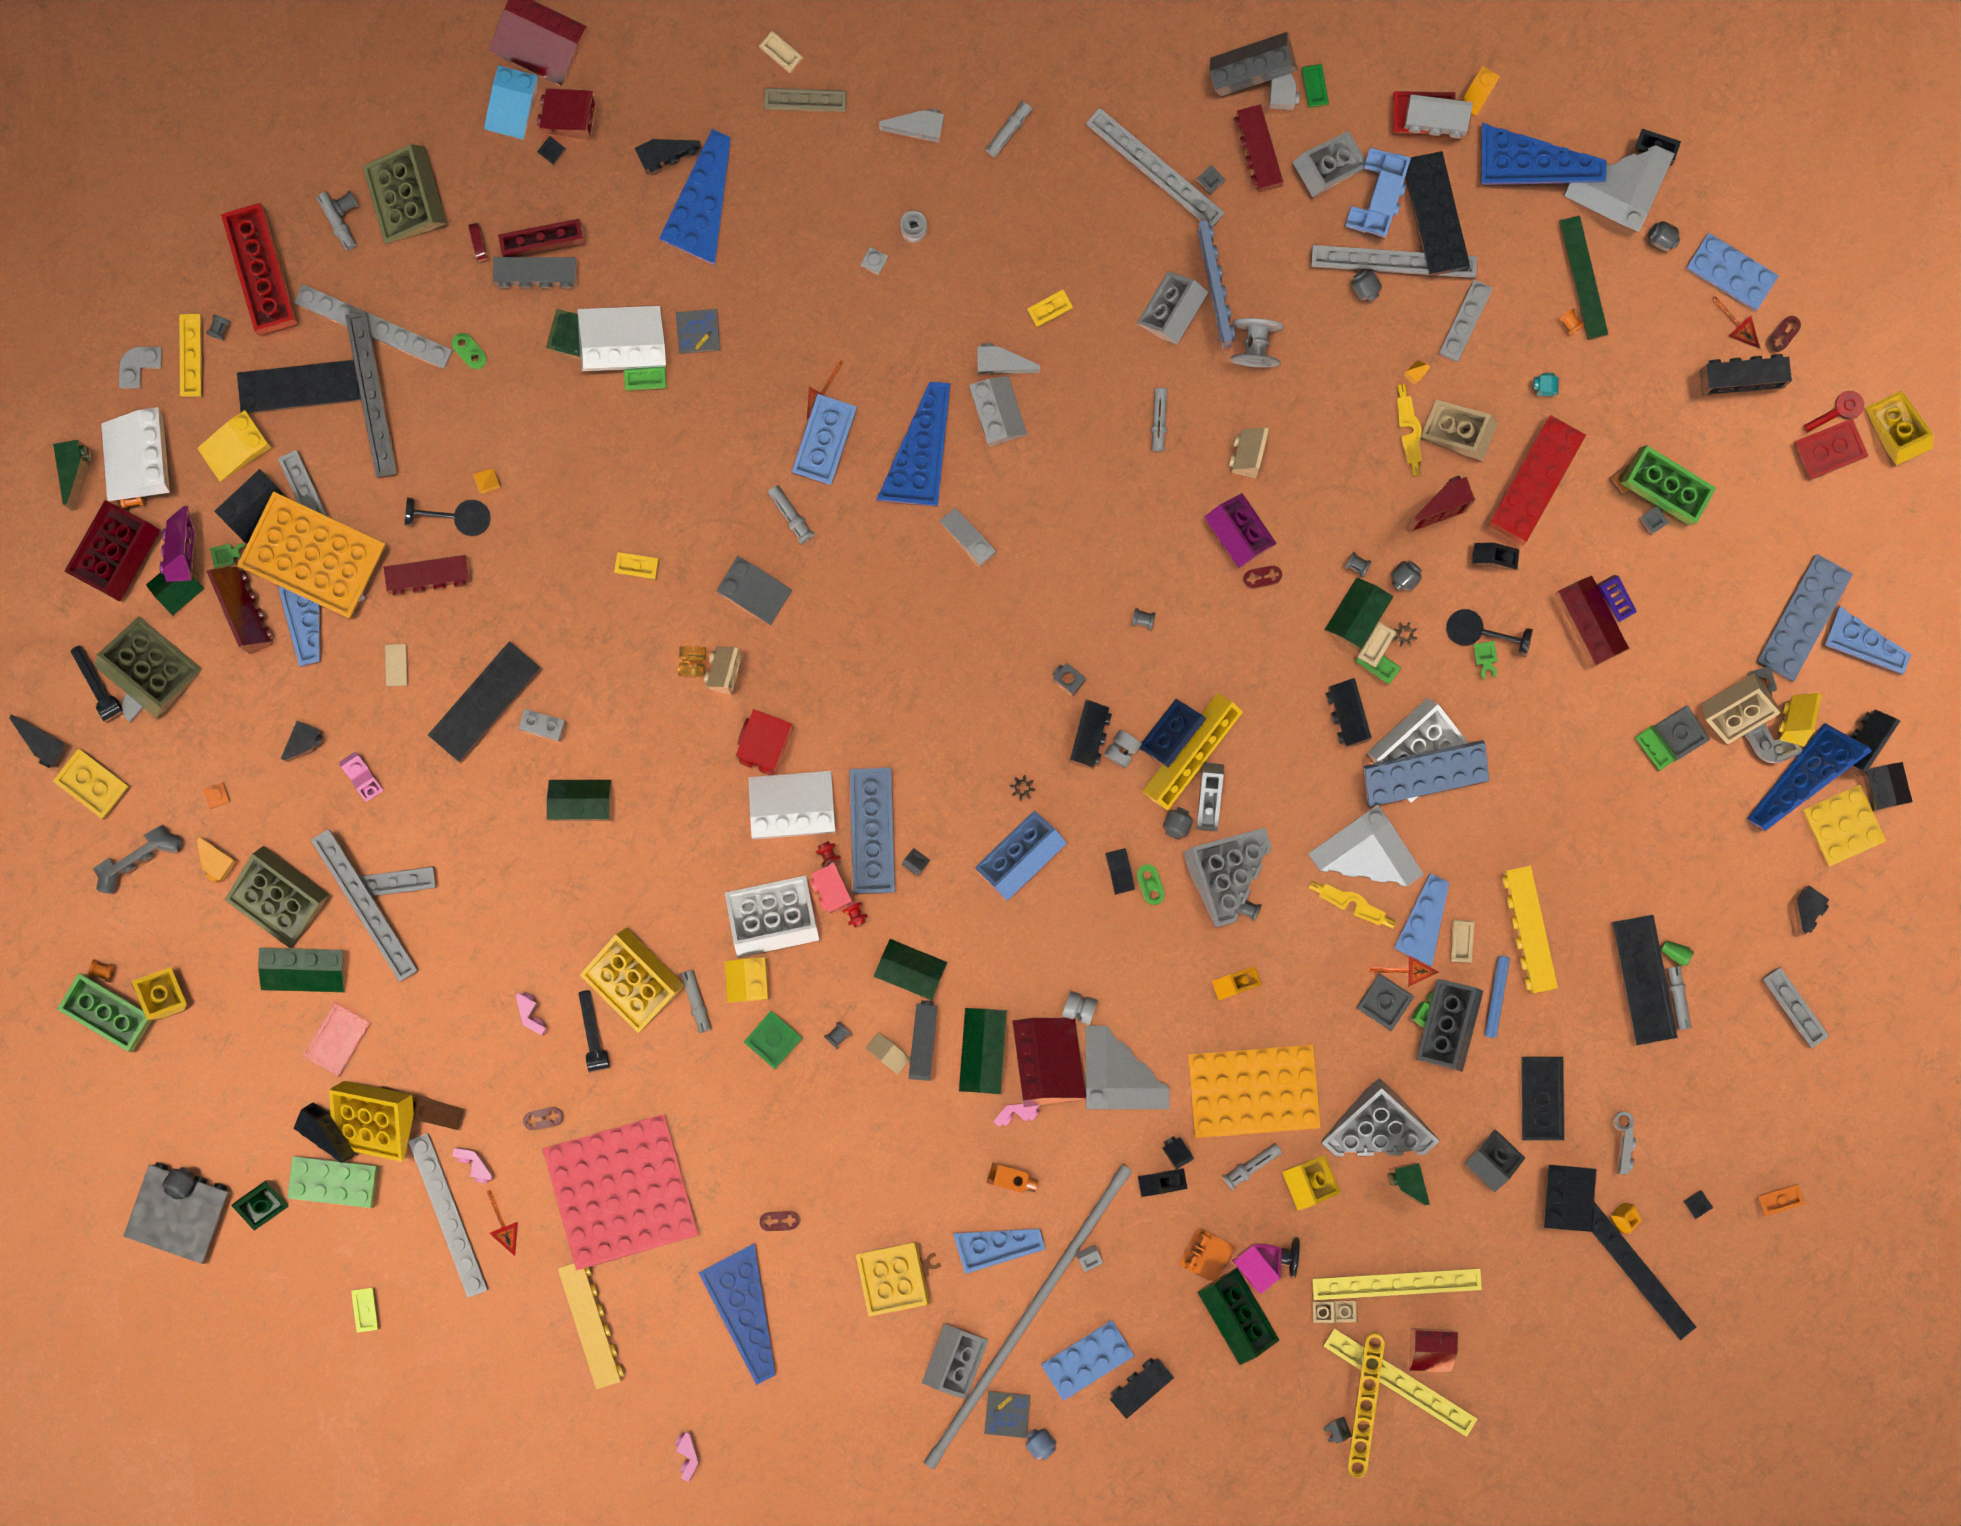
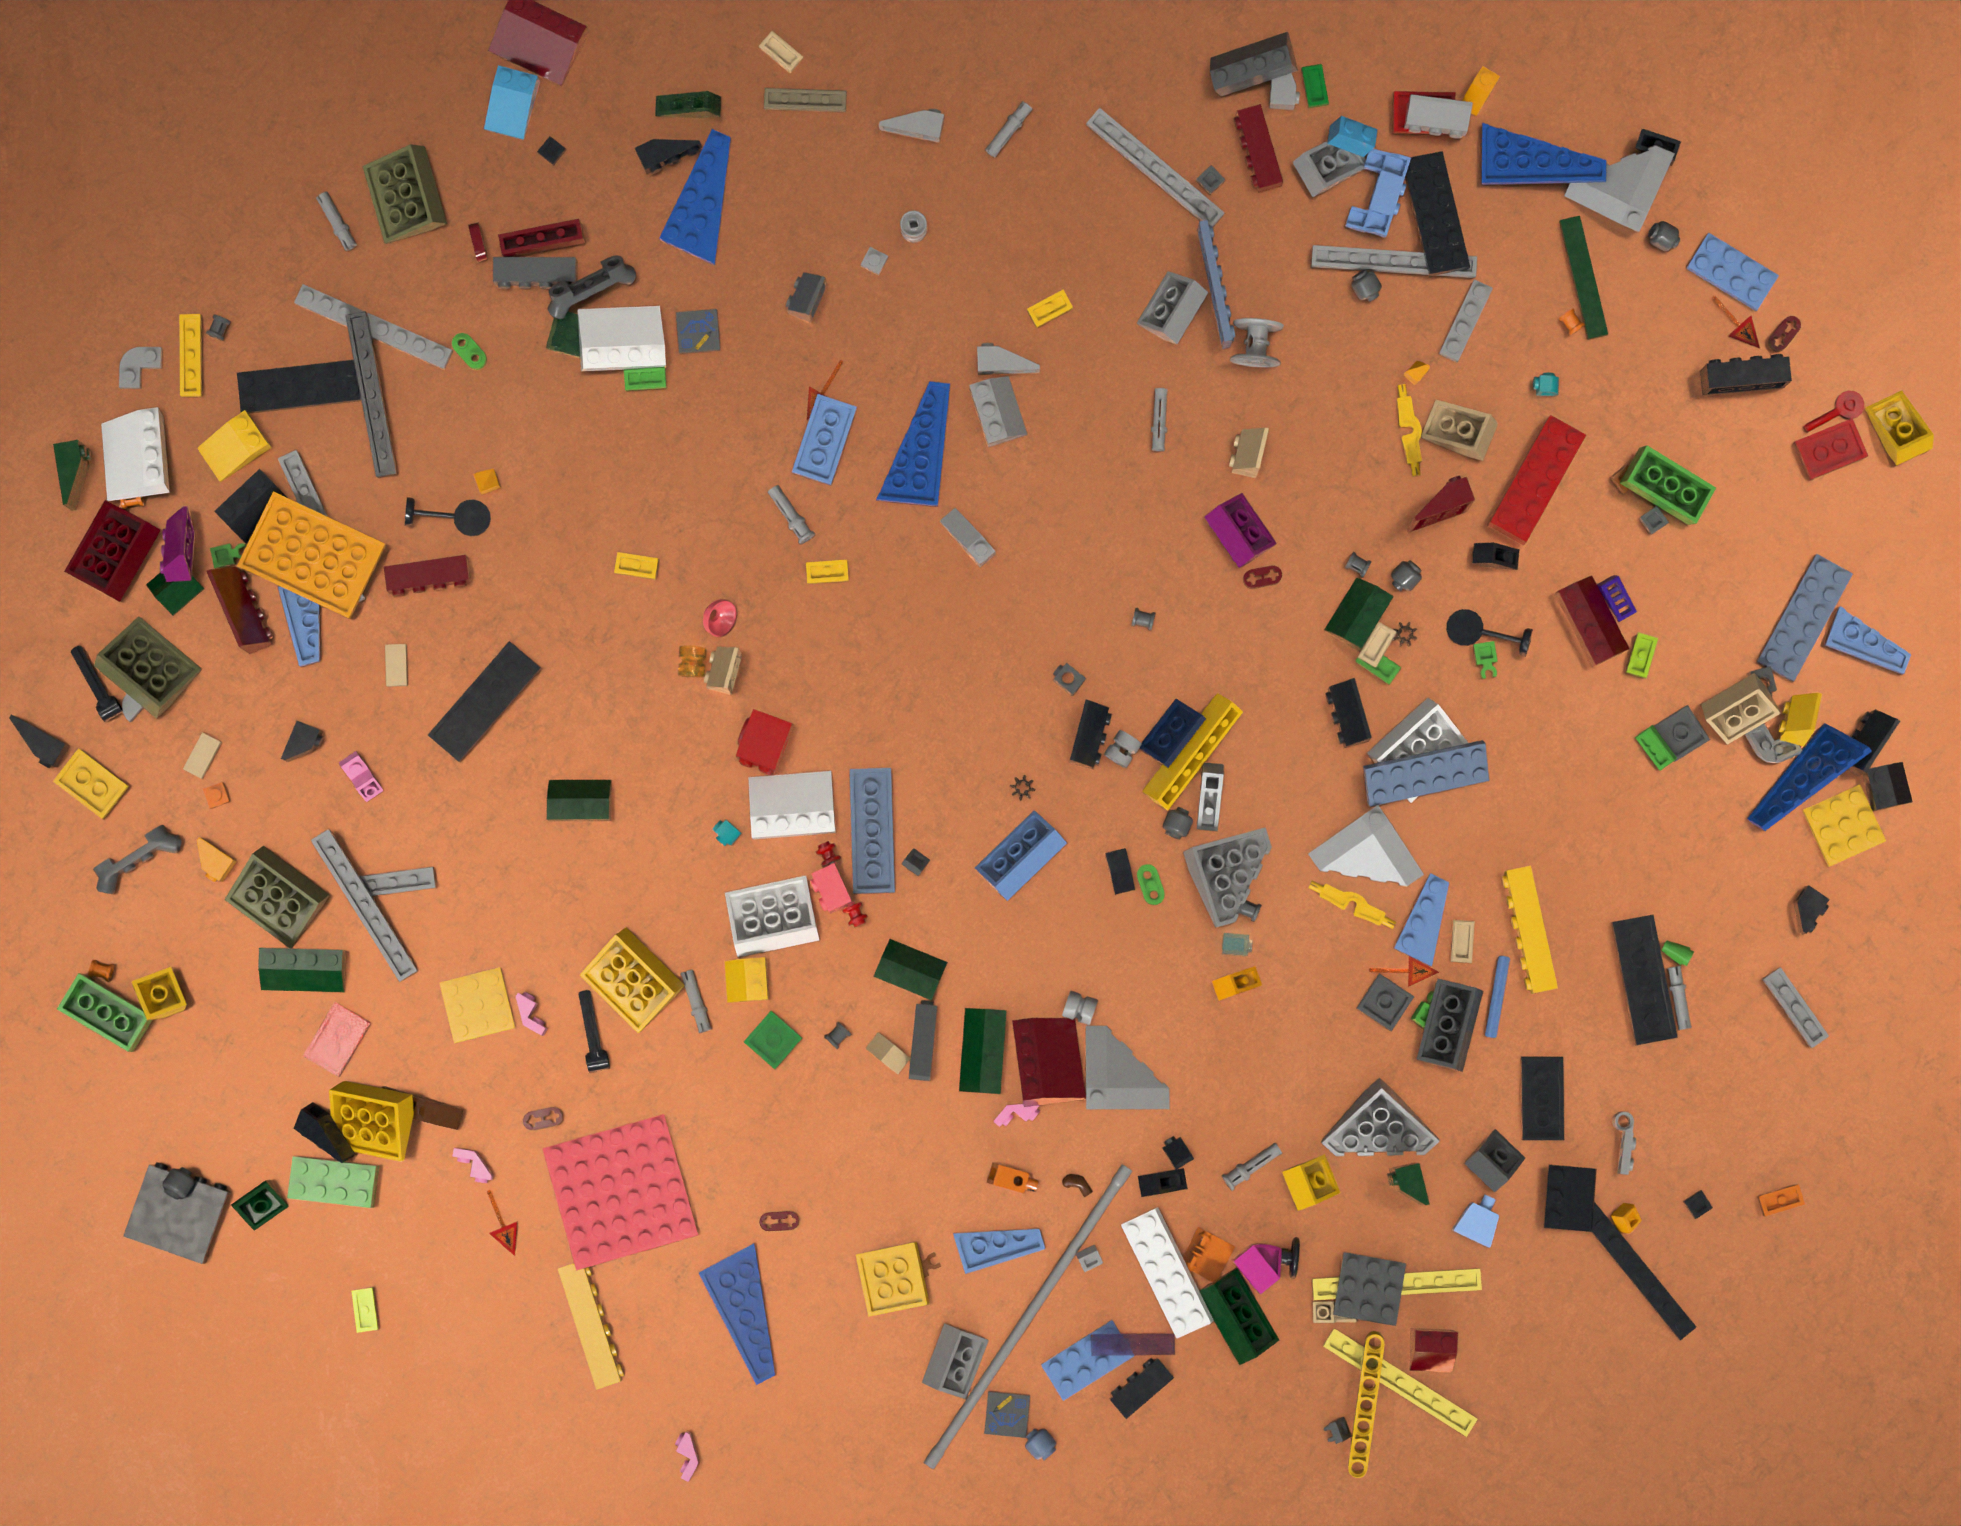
(202, 755): none -> tan tile
(259, 269): red brick -> none
(345, 203): dark grey bush -> none
(448, 1215): light grey plate -> none
(477, 1005): none -> yellow plate
(542, 725): light grey brick -> none
(565, 295): none -> dark grey plate
(567, 113): dark red slope -> none
(688, 105): none -> clear green slope
(724, 618): none -> coral piece
(726, 832): none -> teal plate
(754, 590): dark grey slope -> none
(807, 296): none -> dark grey slope
(827, 571): none -> yellow plate
(1077, 1181): none -> reddish brown arm
(1132, 1344): none -> clear purple plate
(1167, 1272): none -> white plate
(1236, 944): none -> clear light blue brick
(1254, 1091): light orange plate -> none
(1352, 136): none -> dark azure brick
(1369, 1289): none -> dark grey plate
(1478, 1222): none -> light blue torso
(1642, 655): none -> lime plate

